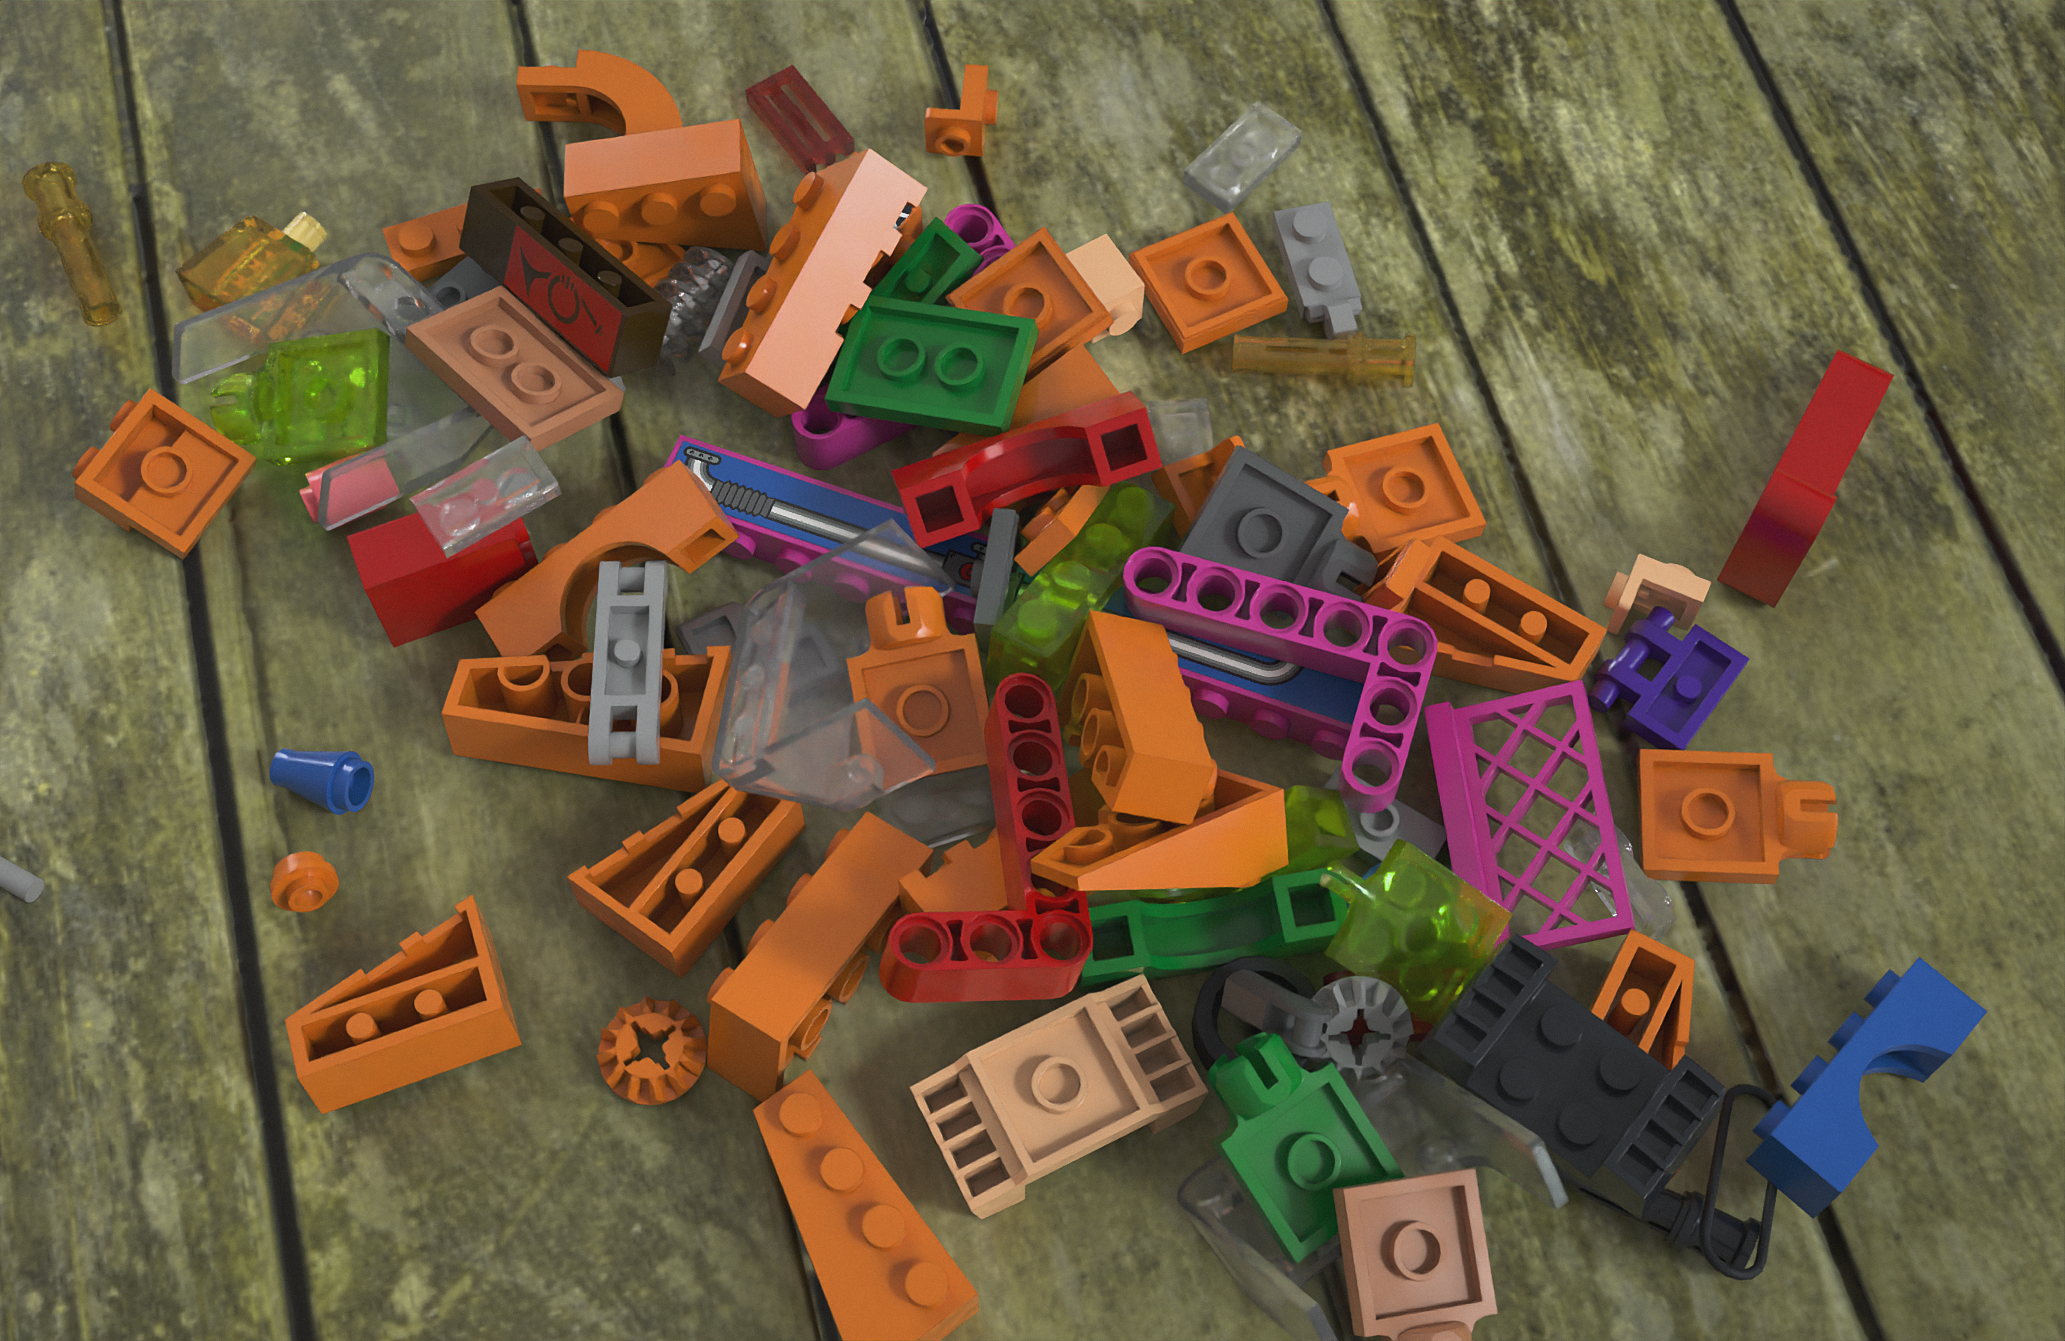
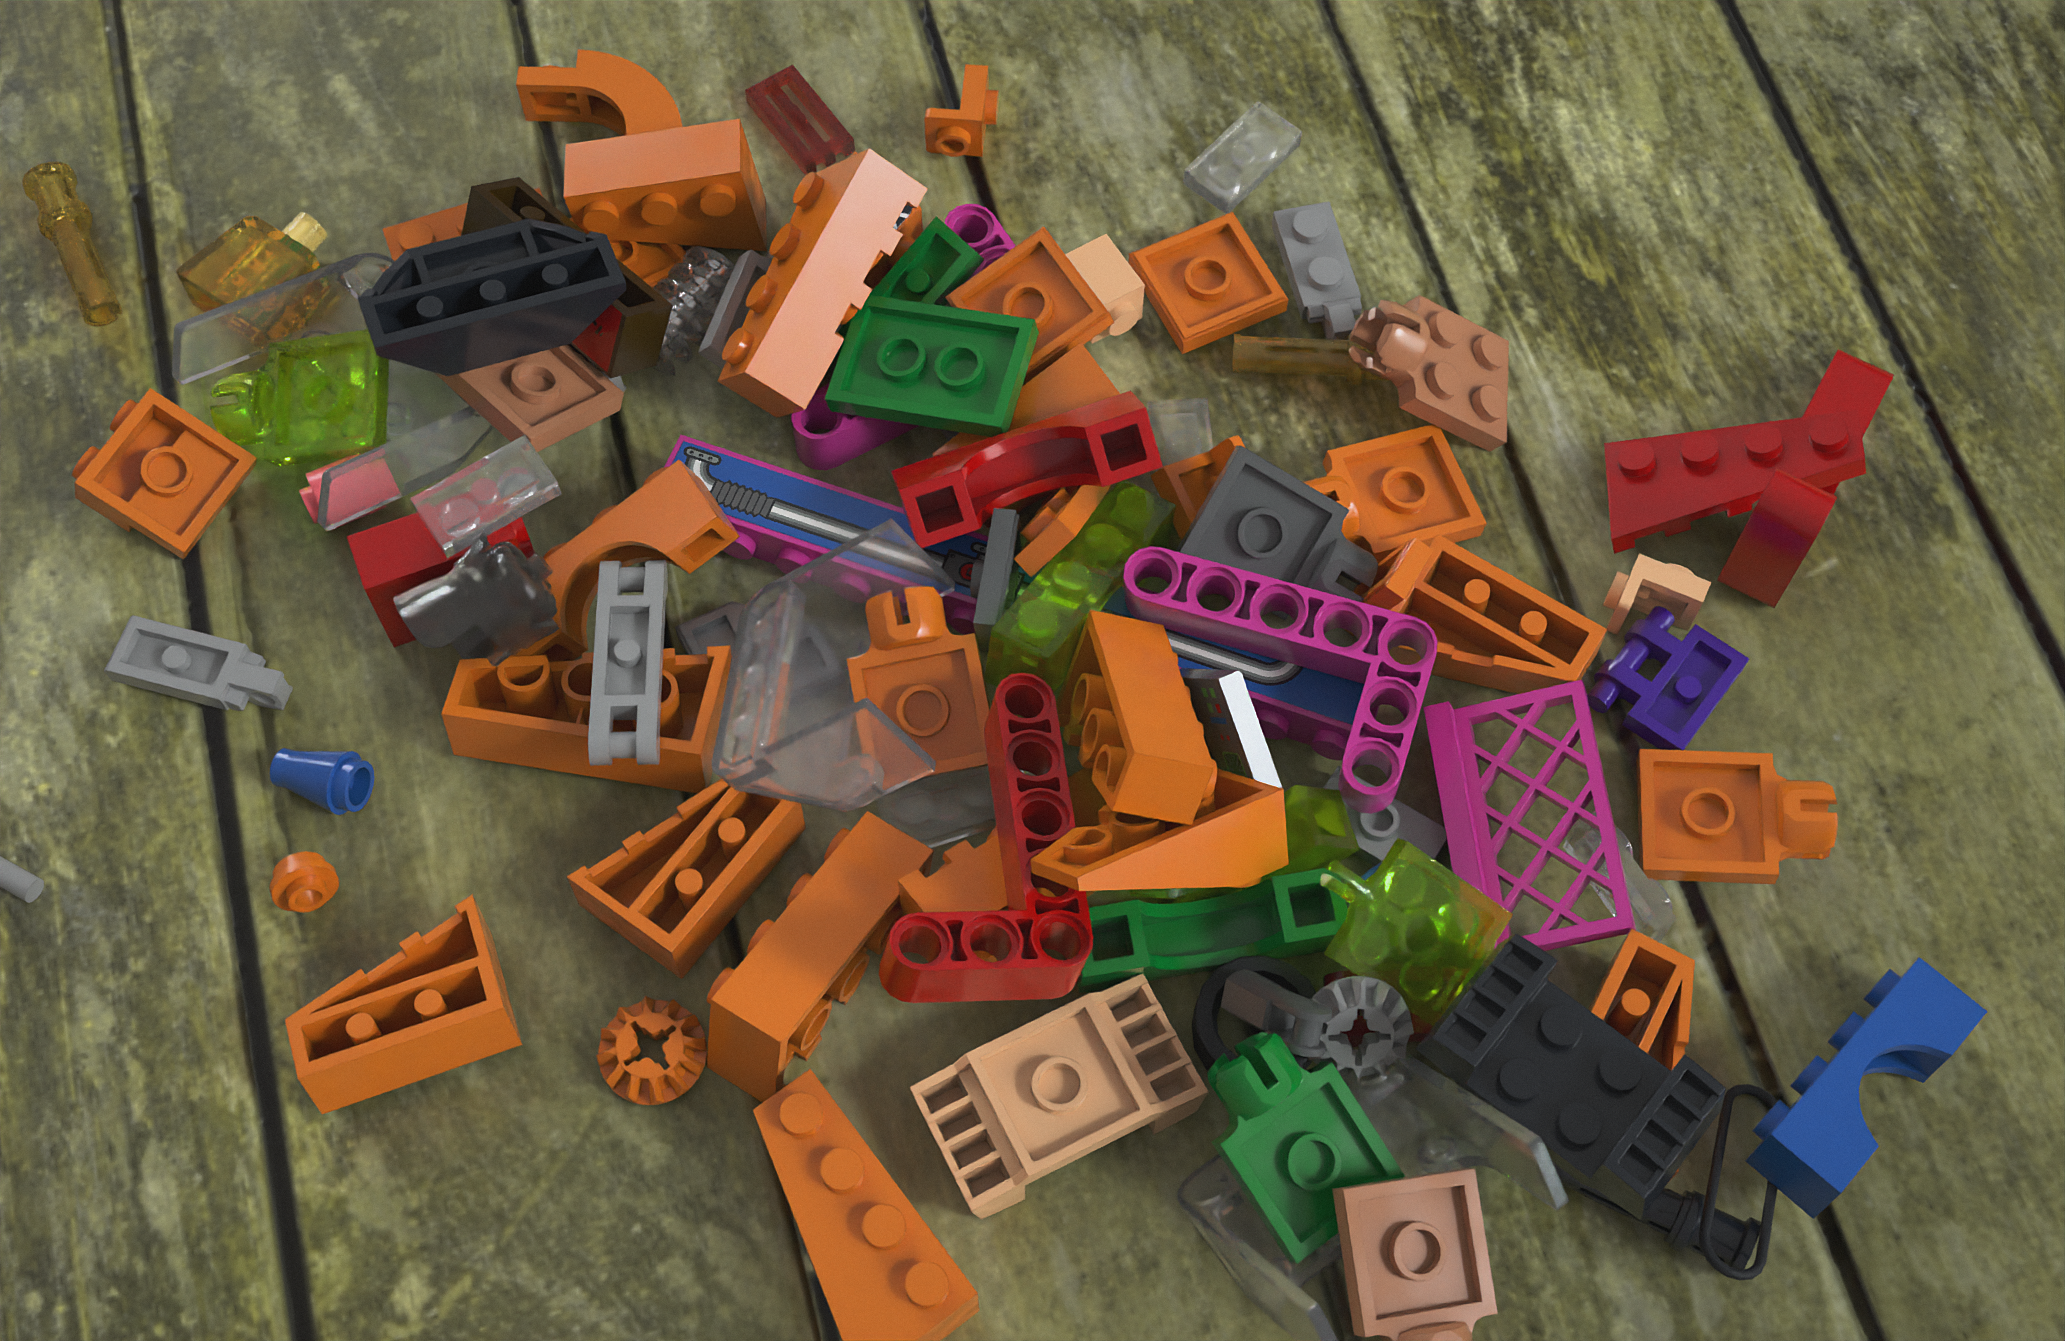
(194, 667): none -> light grey hinge
(484, 605): none -> clear smoke hat
(491, 296): none -> black wedge
(1230, 723): none -> dark grey tile
(1441, 366): none -> nougat plate
(1696, 474): none -> red wing

